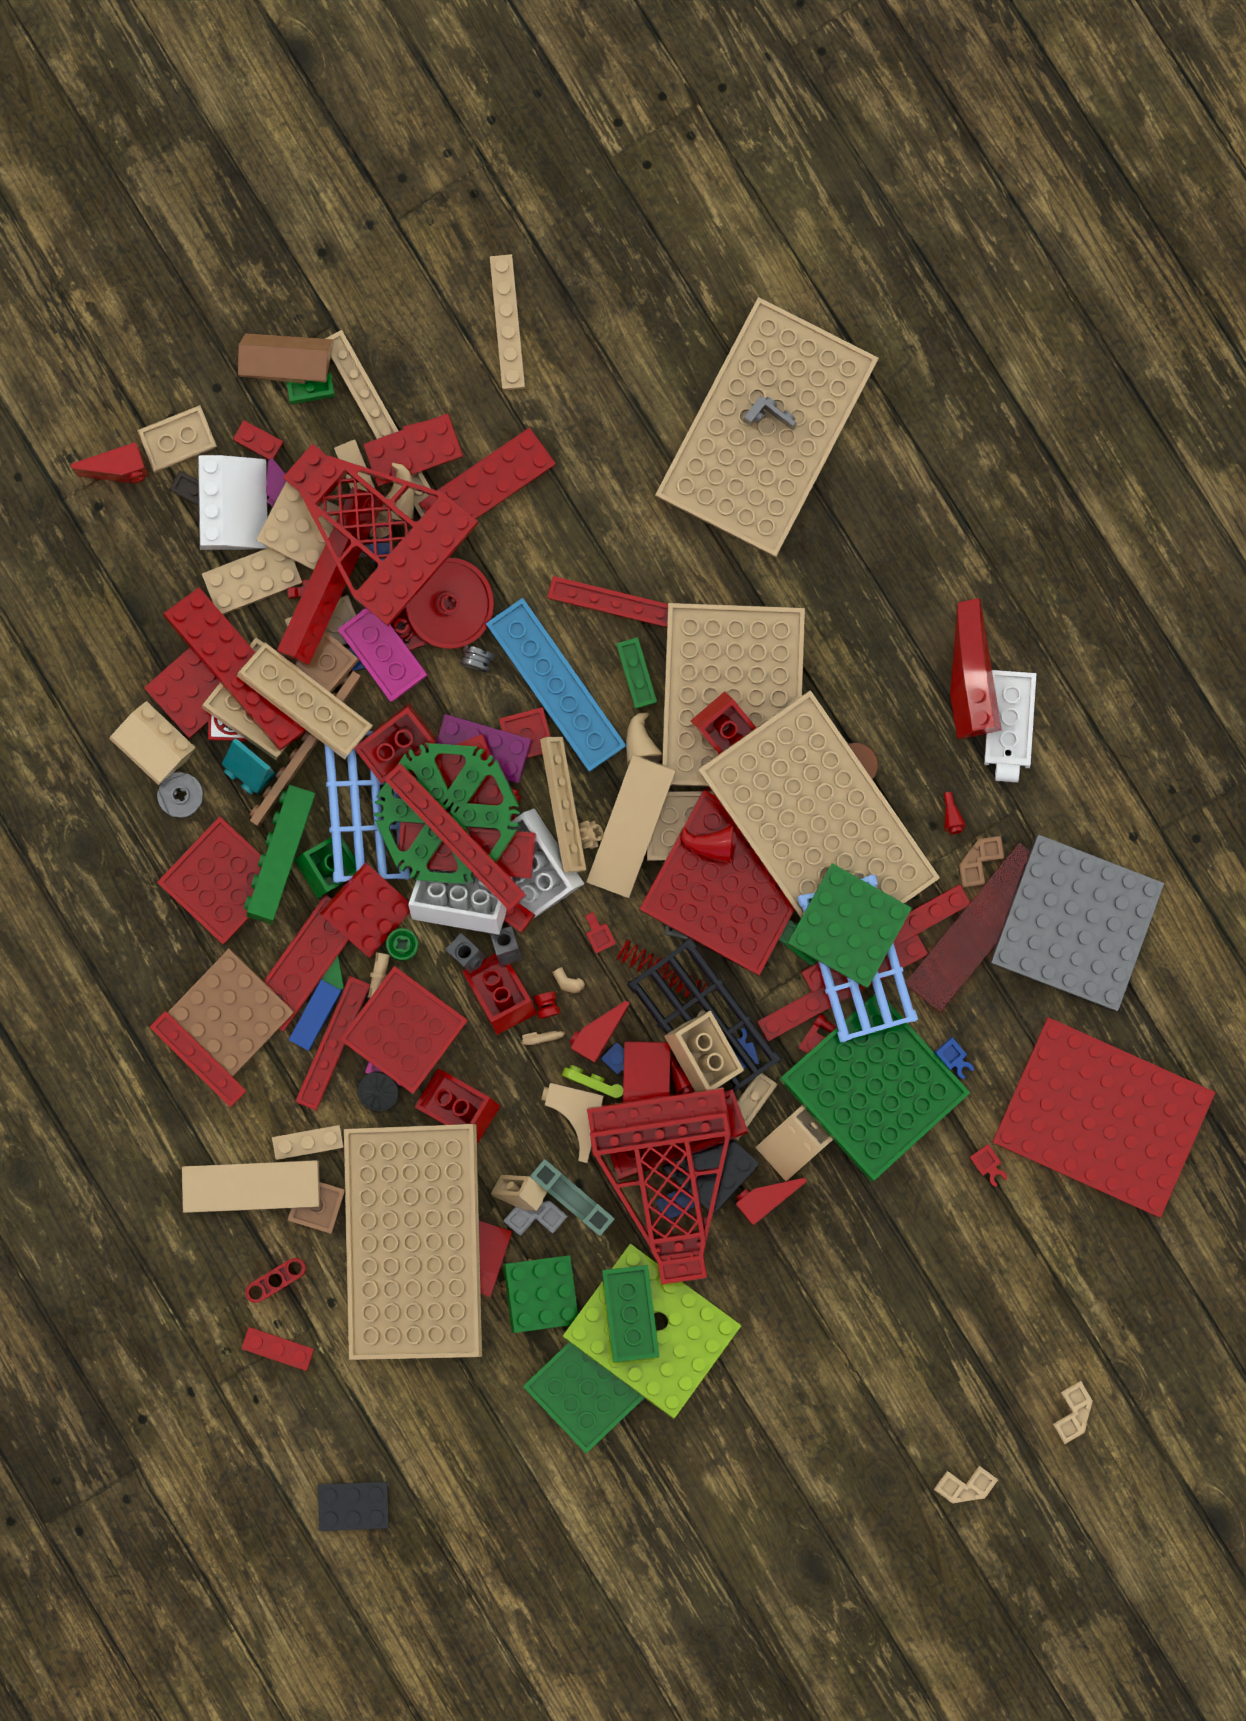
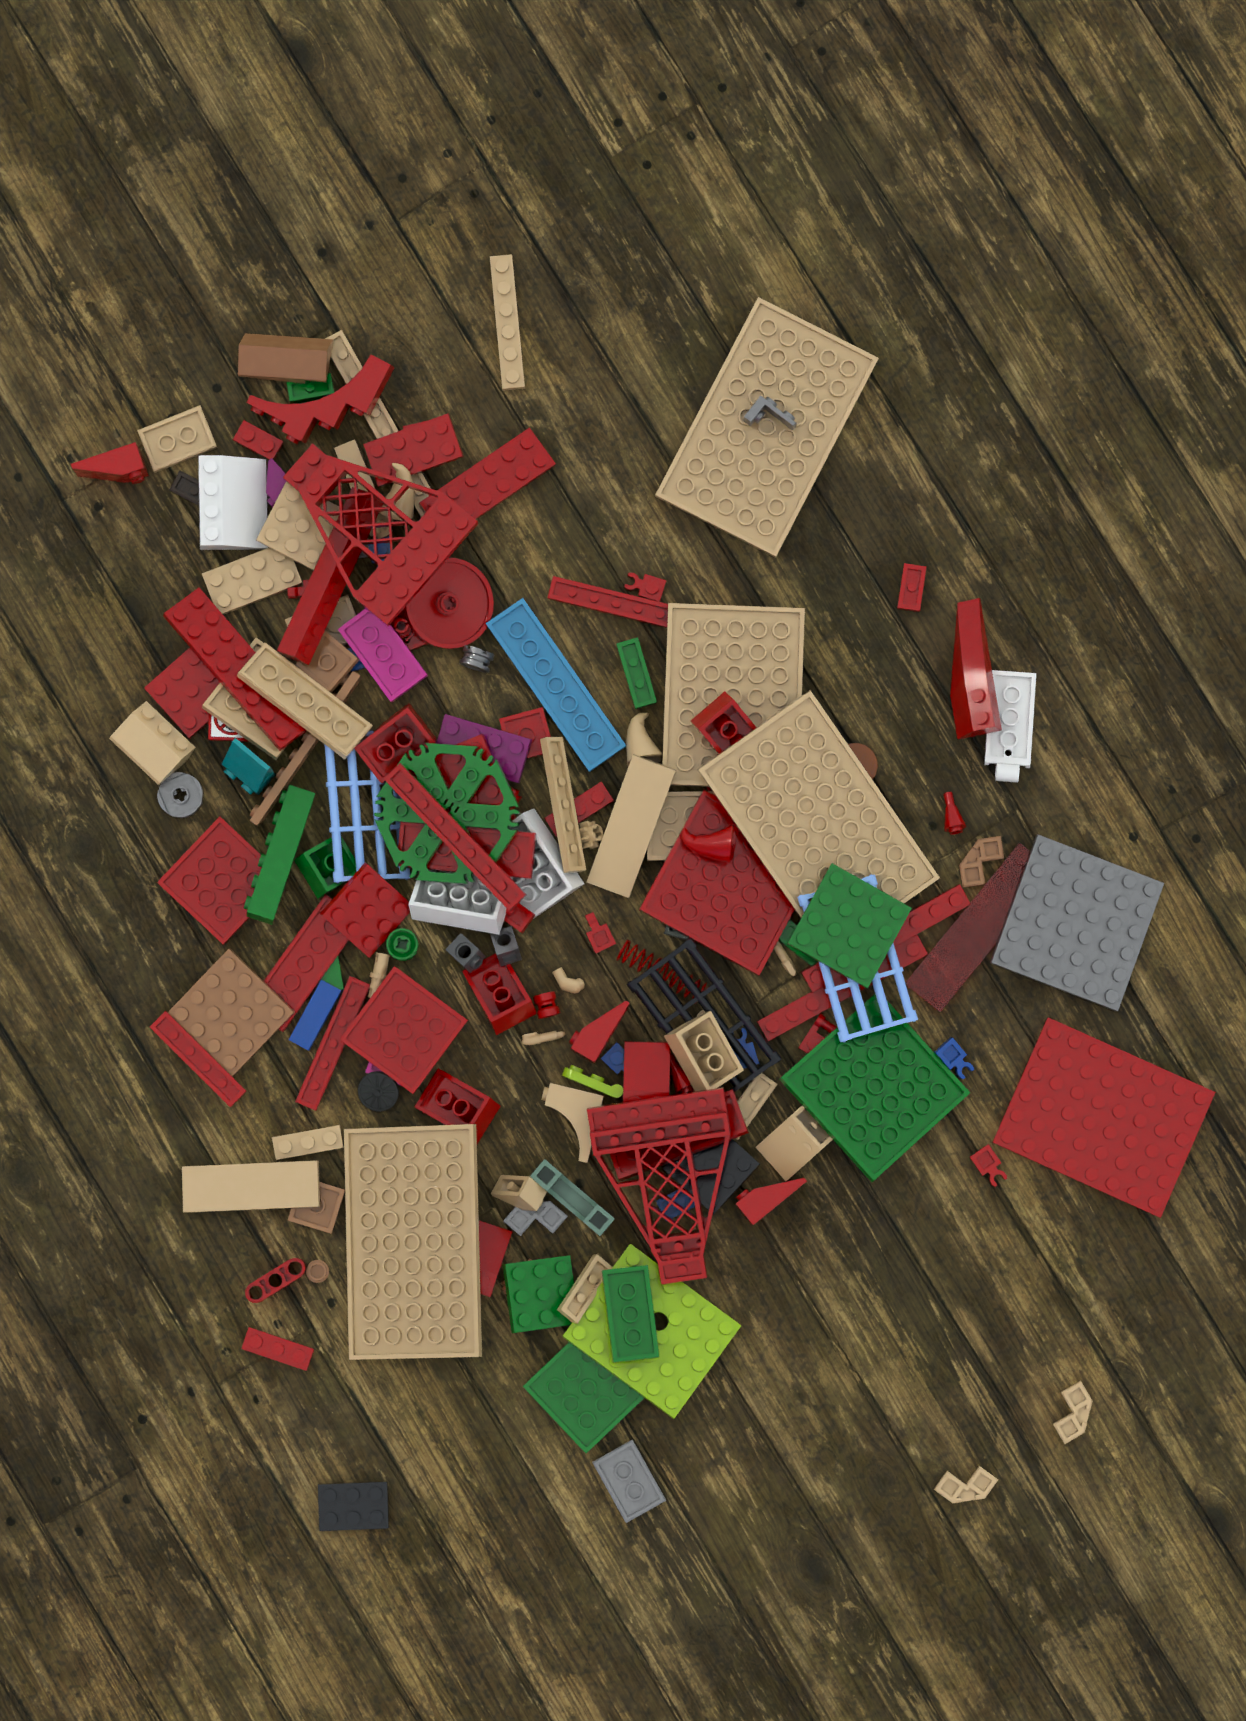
(317, 1271): none -> medium nougat plate
(330, 410): none -> red arch
(583, 1289): none -> tan plate
(586, 804): none -> red plate
(629, 1481): none -> flat silver tile
(649, 587): none -> red plate
(786, 961): none -> tan piece
(911, 587): none -> red plate

